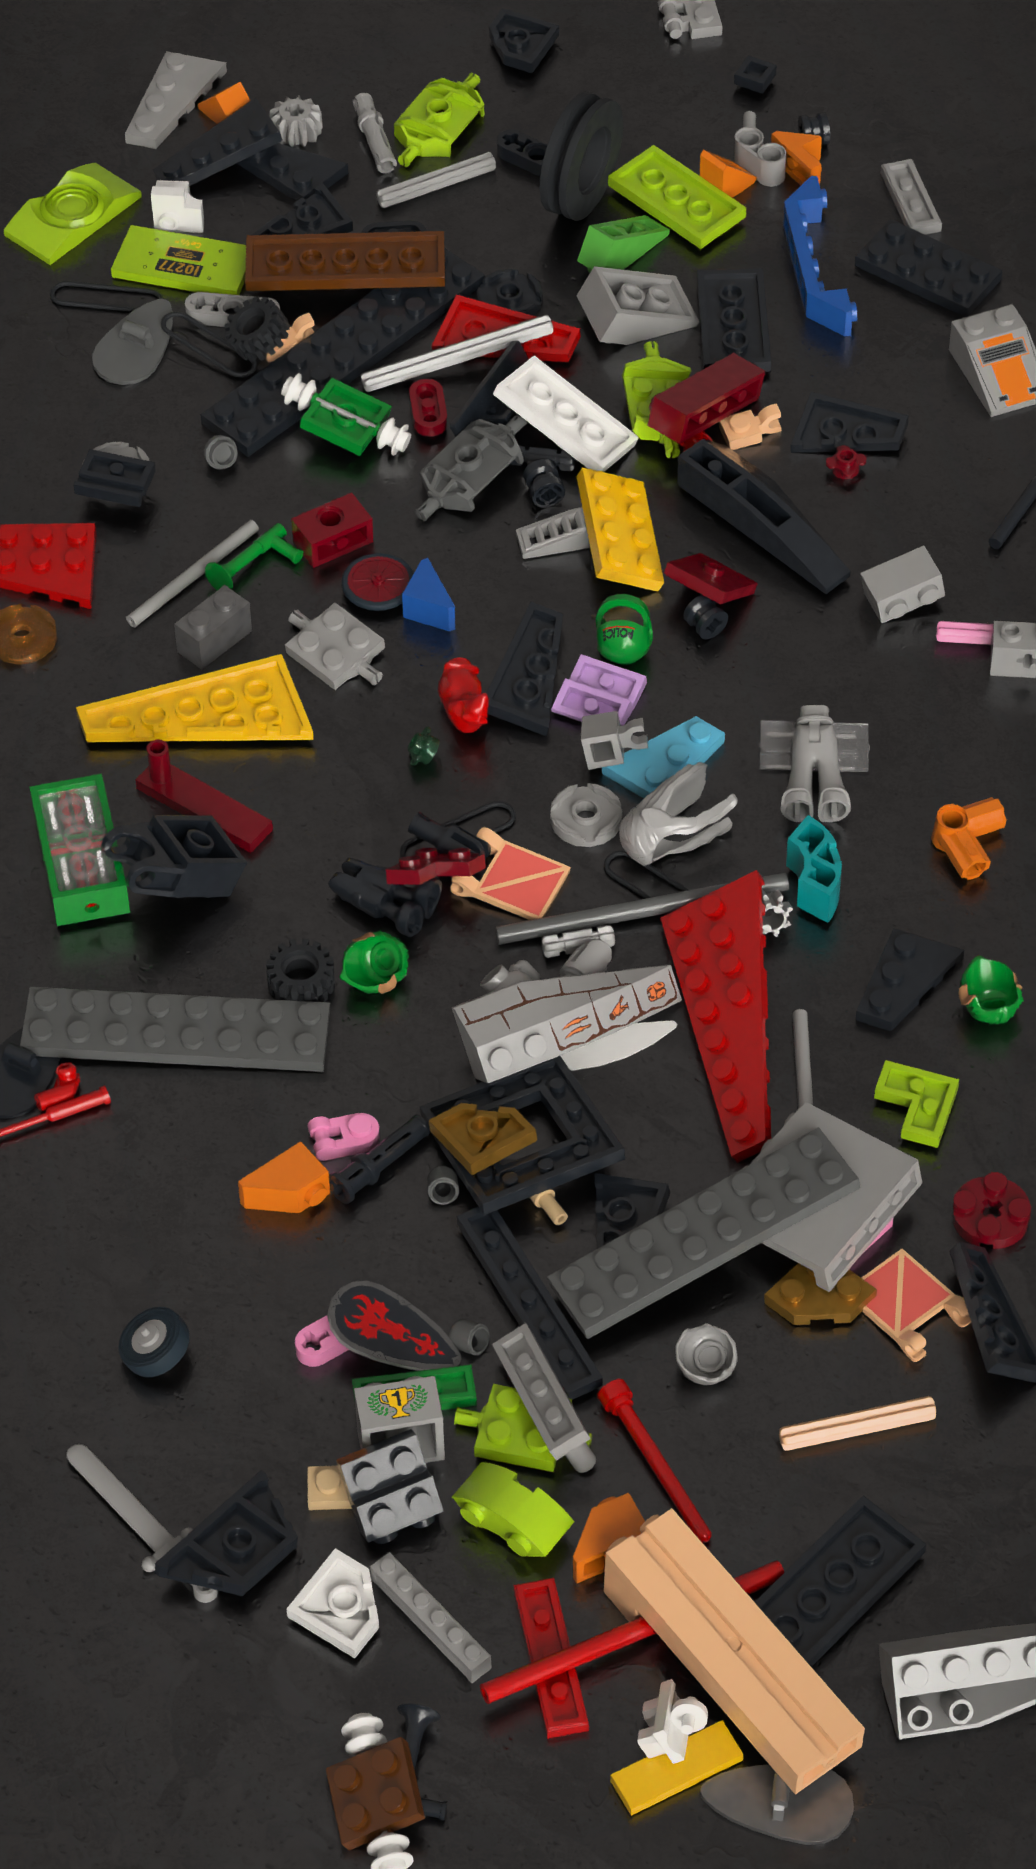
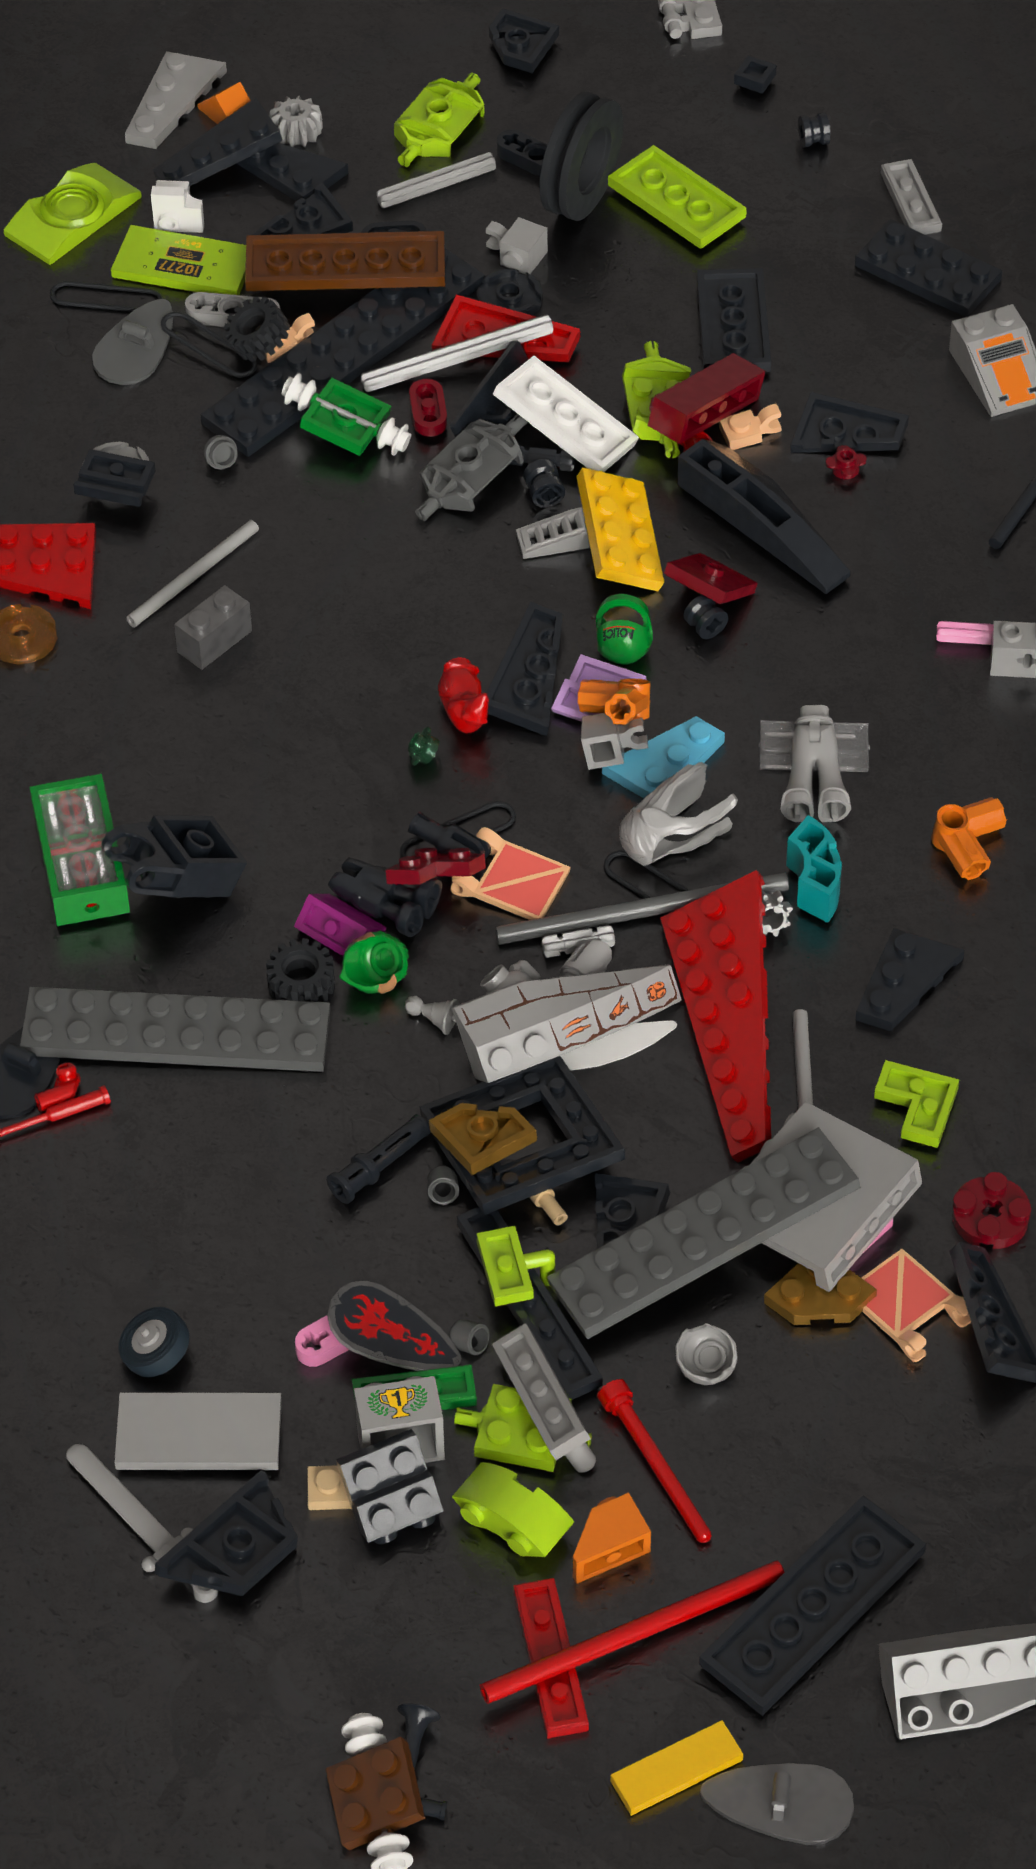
(196, 798): dark red piece -> none
(198, 1431): none -> light grey tile
(222, 575): green piece -> none
(223, 705): yellow wing -> none
(286, 1183): orange slope -> none
(332, 530): dark red brick -> none
(334, 922): none -> magenta panel
(335, 646): light grey plate -> none
(338, 1604): white plate -> none
(357, 1131): bright pink plate -> none
(371, 124): light grey pin -> none
(376, 581): dark red wheel -> none
(427, 599): blue slope -> none
(431, 1617): light grey piece -> none
(438, 1013): none -> light grey piece
(508, 1266): none -> lime plate
(520, 246): none -> light grey brick
(586, 831): light grey tile -> none
(619, 700): none -> orange piece
(620, 242): bright green slope -> none
(634, 305): light grey slope -> none
(670, 1723): white hips -> none
(725, 174): orange slope -> none
(731, 1649): light nougat brick -> none
(760, 159): light grey beam -> none
(802, 154): orange slope -> none
(828, 307): blue slope -> none
(857, 1423): light nougat axle -> none
(902, 584): light grey brick -> none
(990, 991): green hair -> none

